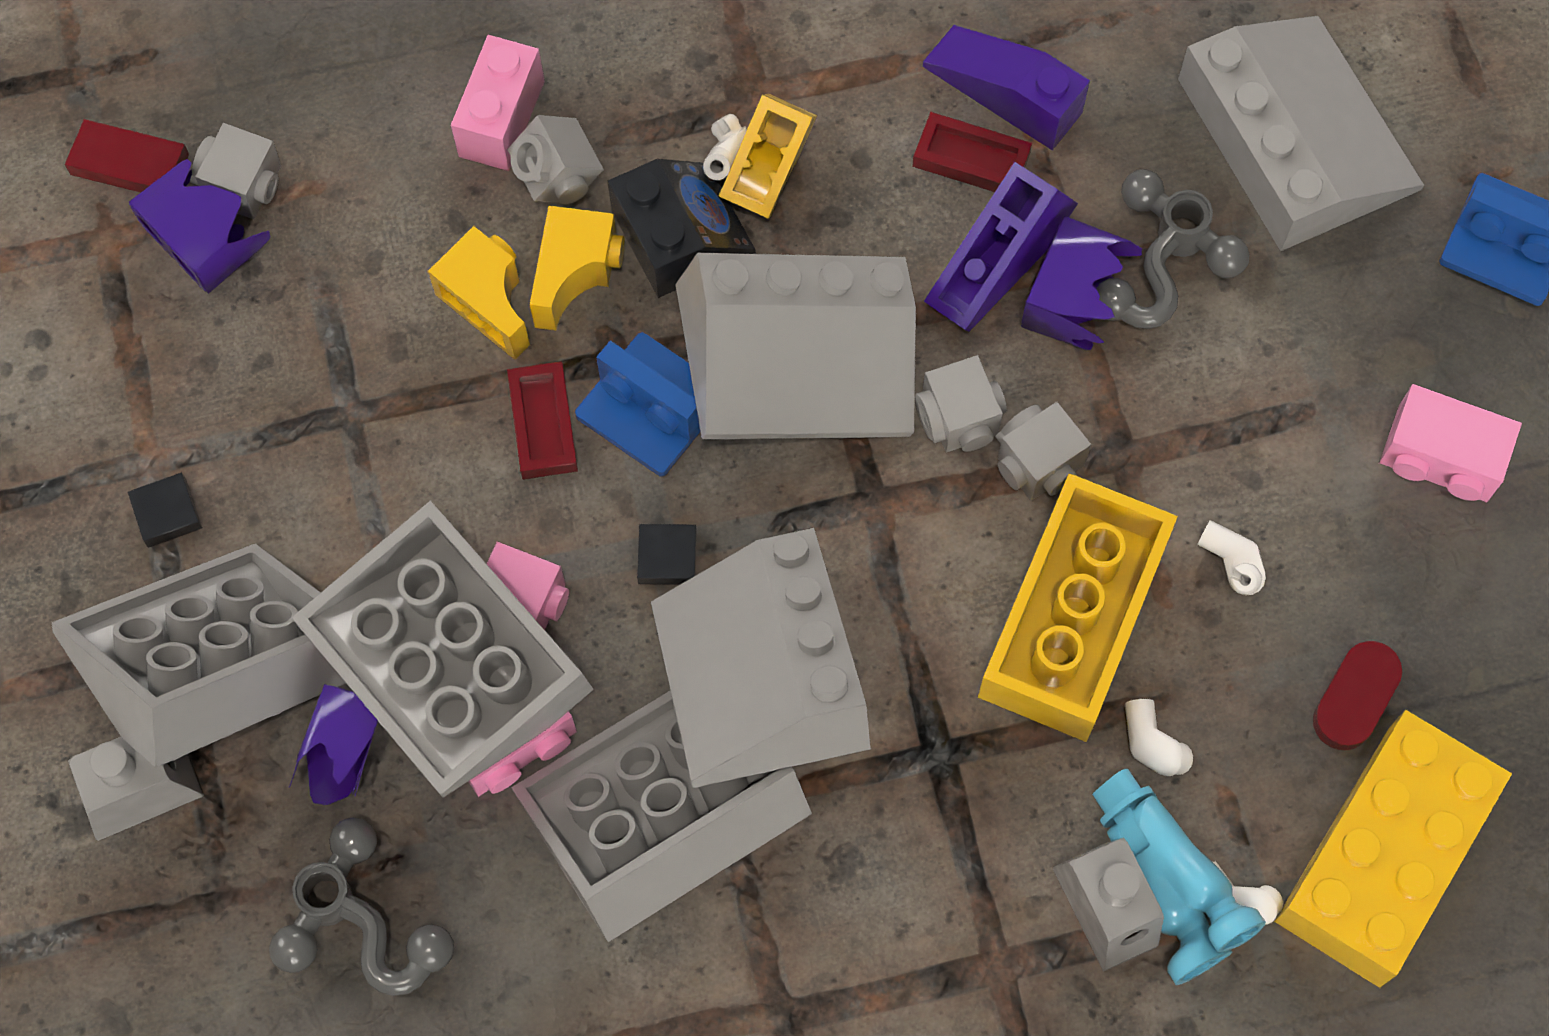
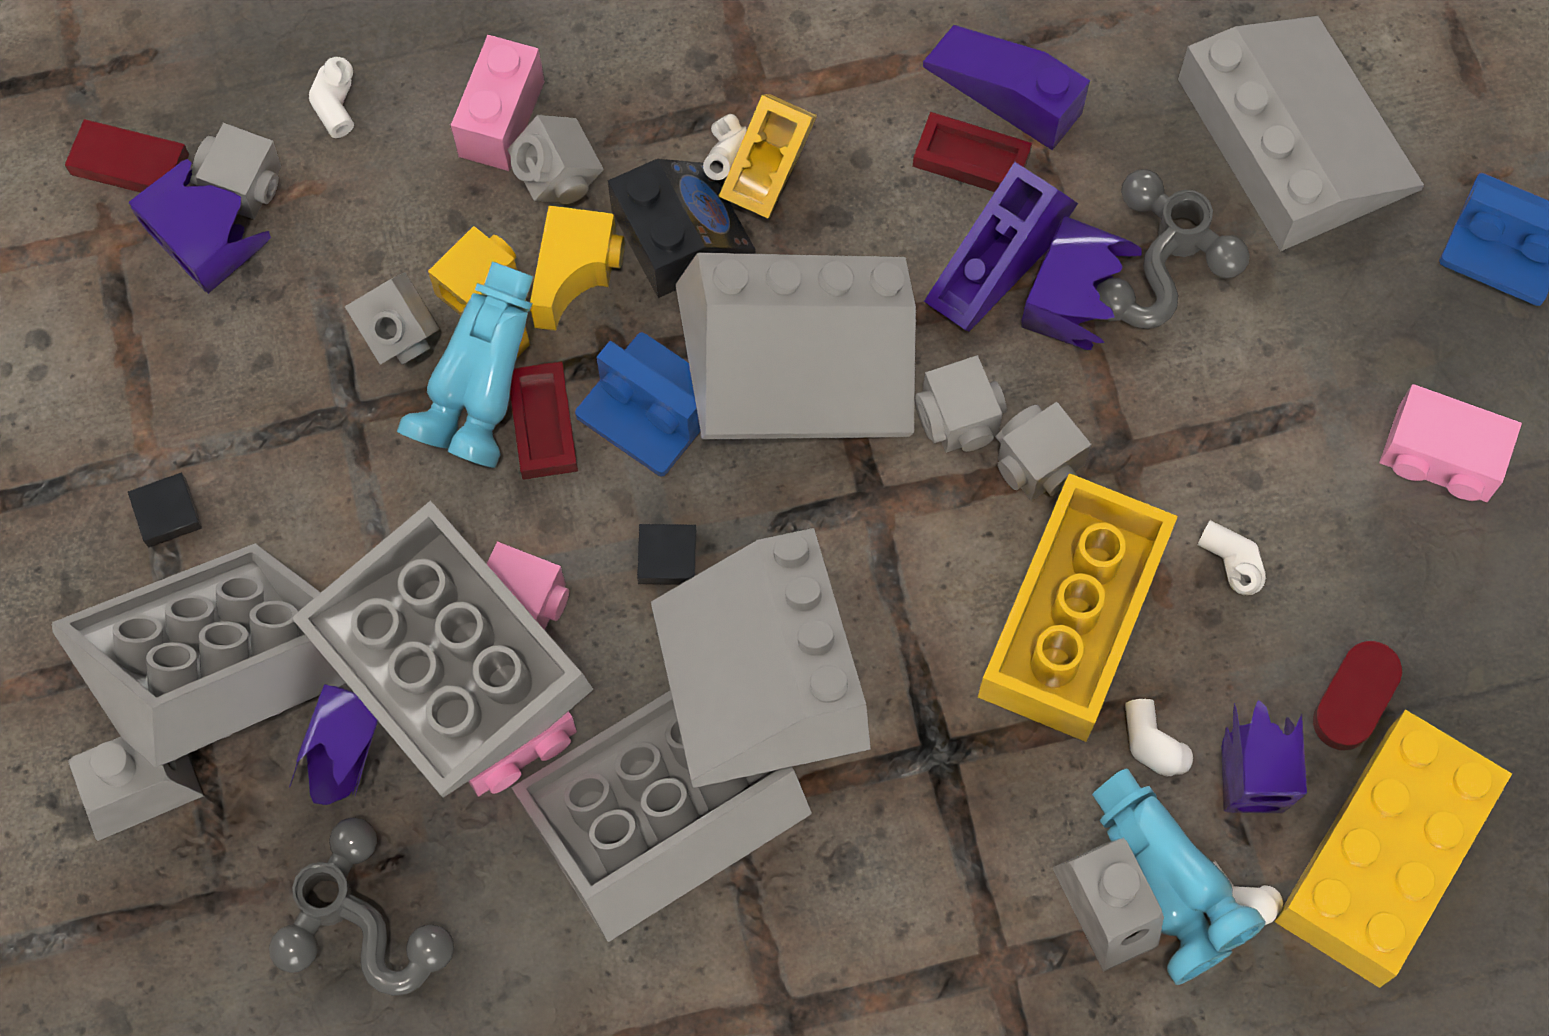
(329, 95): none -> white arm
(393, 320): none -> light grey brick
(476, 370): none -> medium azure piece
(1262, 764): none -> dark purple piece

